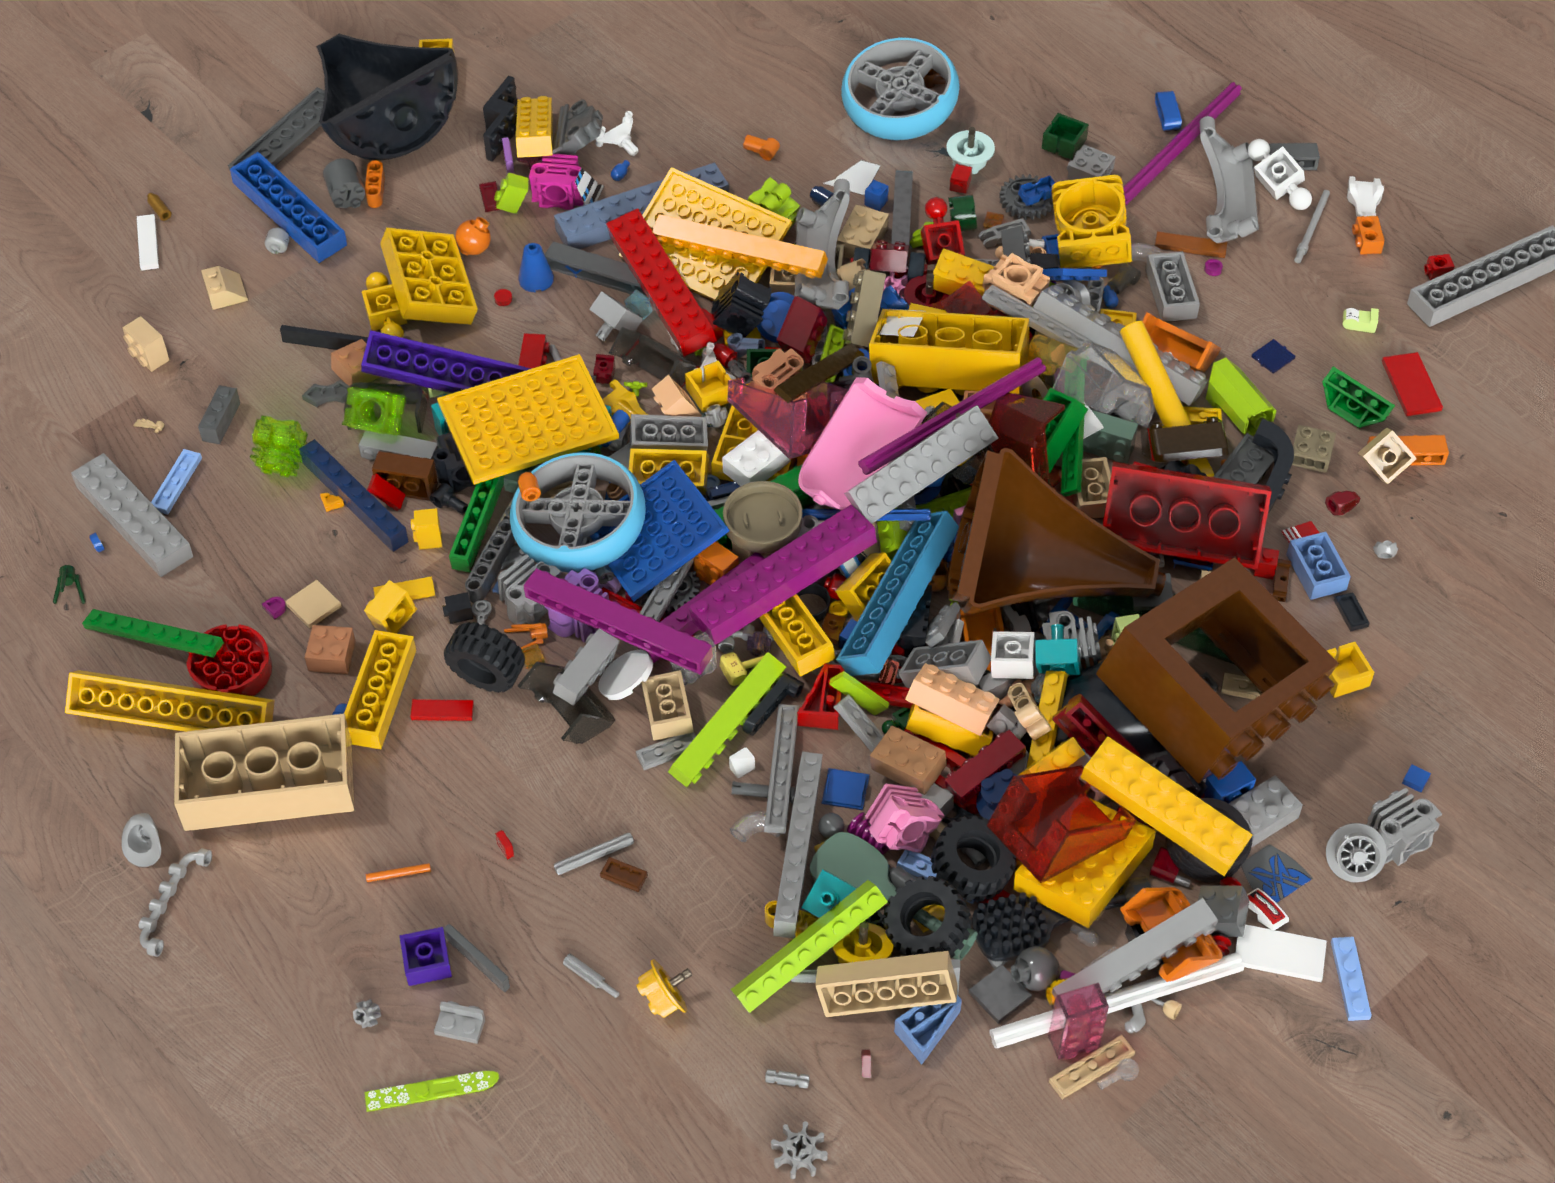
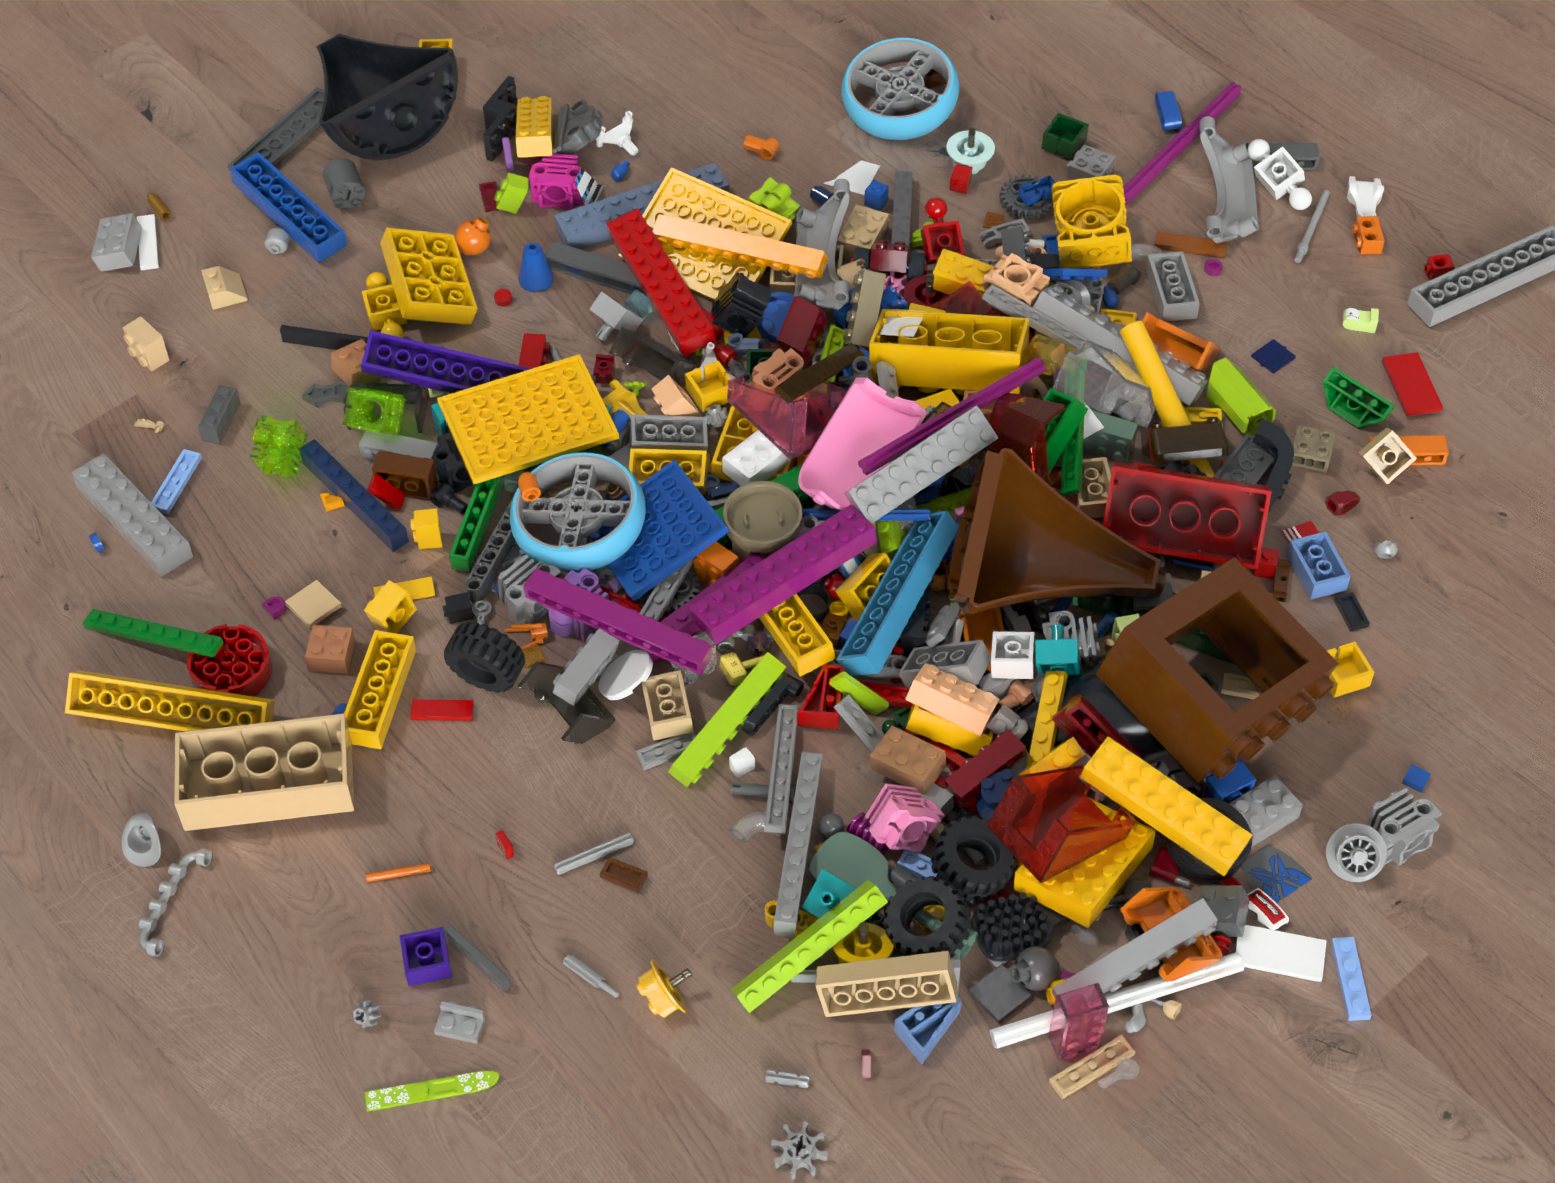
(66, 578): dark green plant -> none
(116, 242): none -> light grey brick
(374, 184): orange beam -> none
(845, 789): blue piece -> none
(889, 672): clear red sticker -> none
(964, 211): dark green brick -> none
(1028, 711): tan piece -> none

